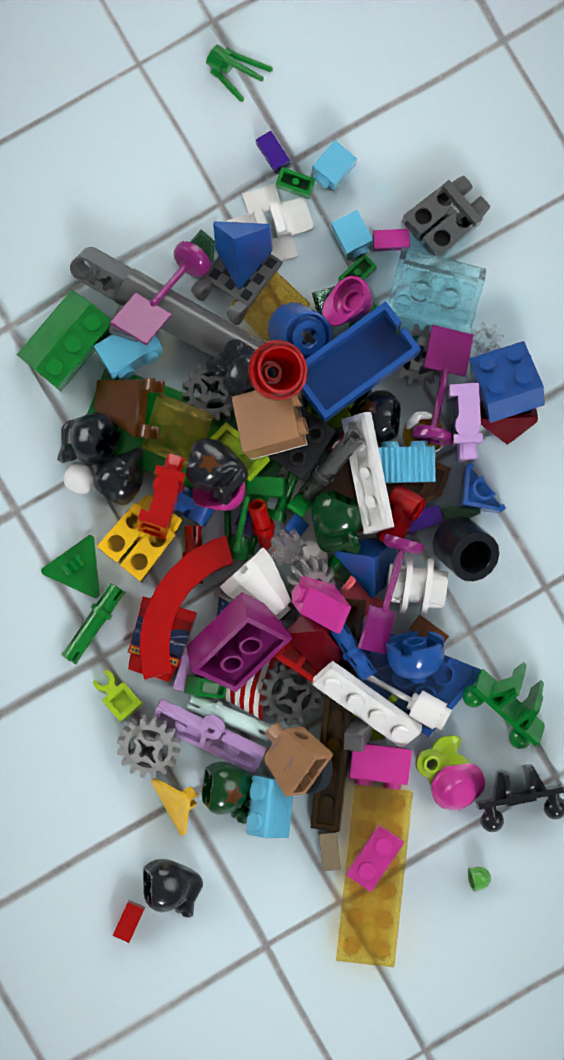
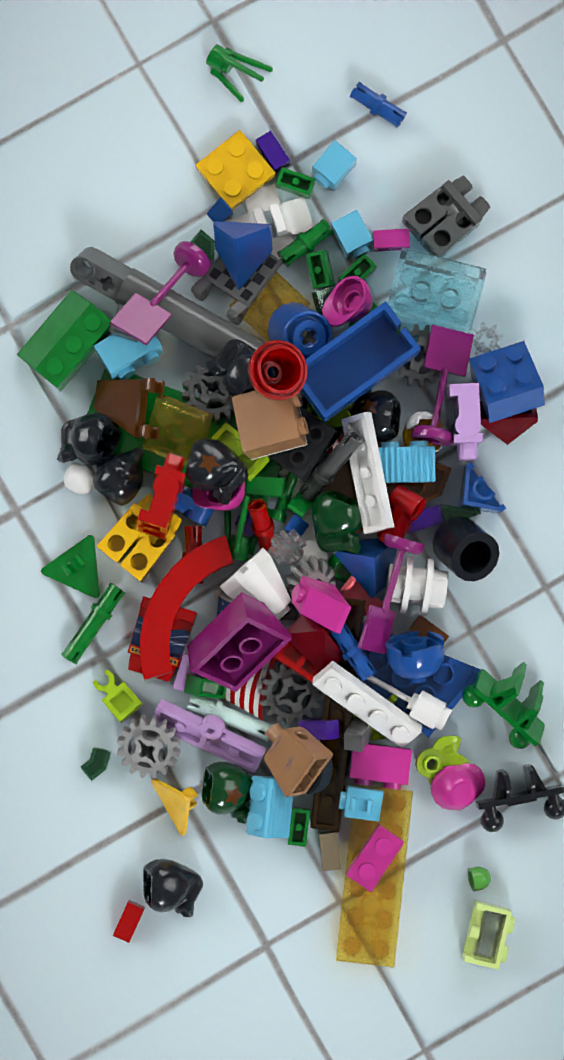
(97, 763): none -> clear green piece
(220, 211): none -> blue piece
(235, 170): none -> yellow plate
(299, 826): none -> green piece
(305, 242): none -> green pin
(320, 269): none -> green piece
(321, 728): none -> dark purple piece
(361, 803): none -> medium azure brick
(378, 104): none -> blue pin
(488, 935): none -> yellowish green window

